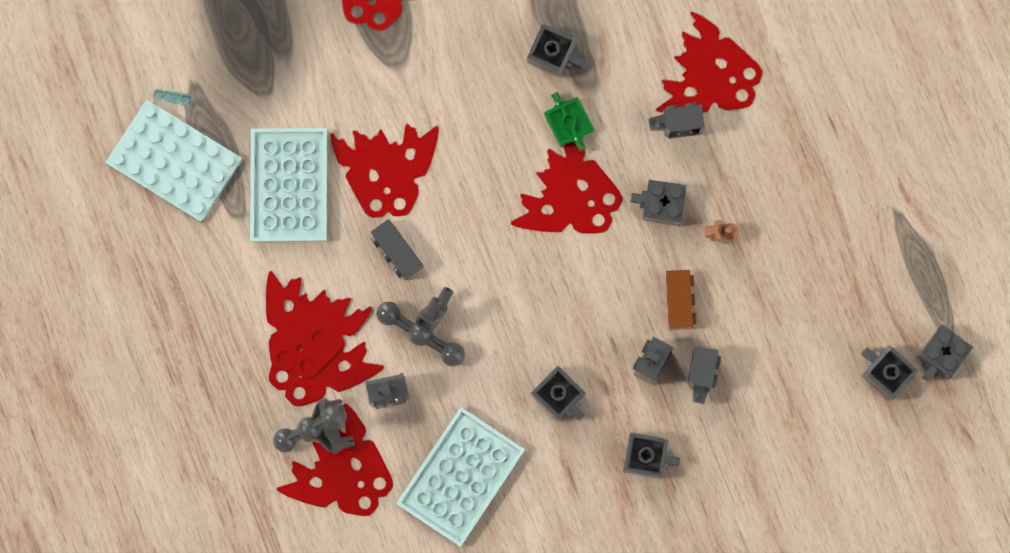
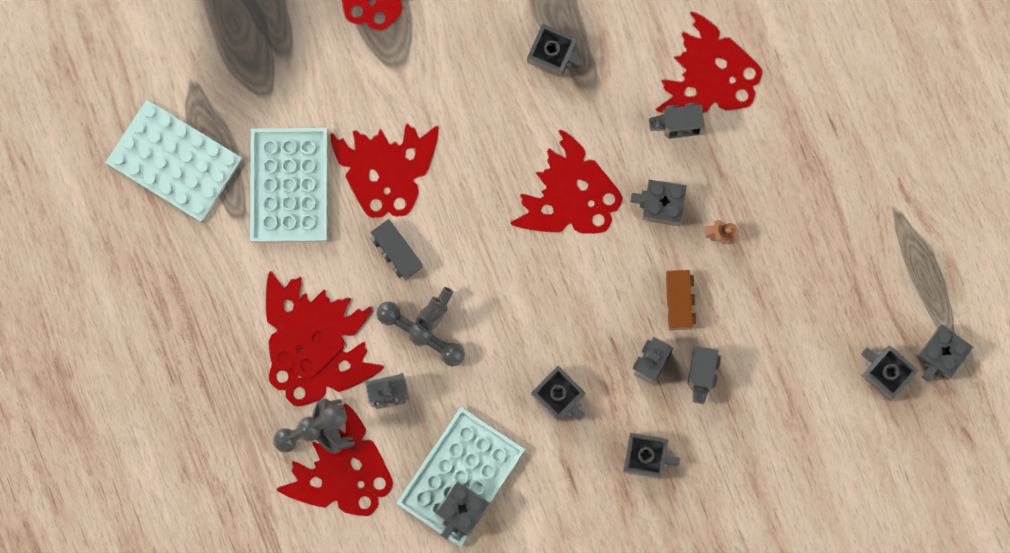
(173, 97): clear light blue axle -> none
(450, 513): none -> dark grey hinge
(568, 121): green plate -> none

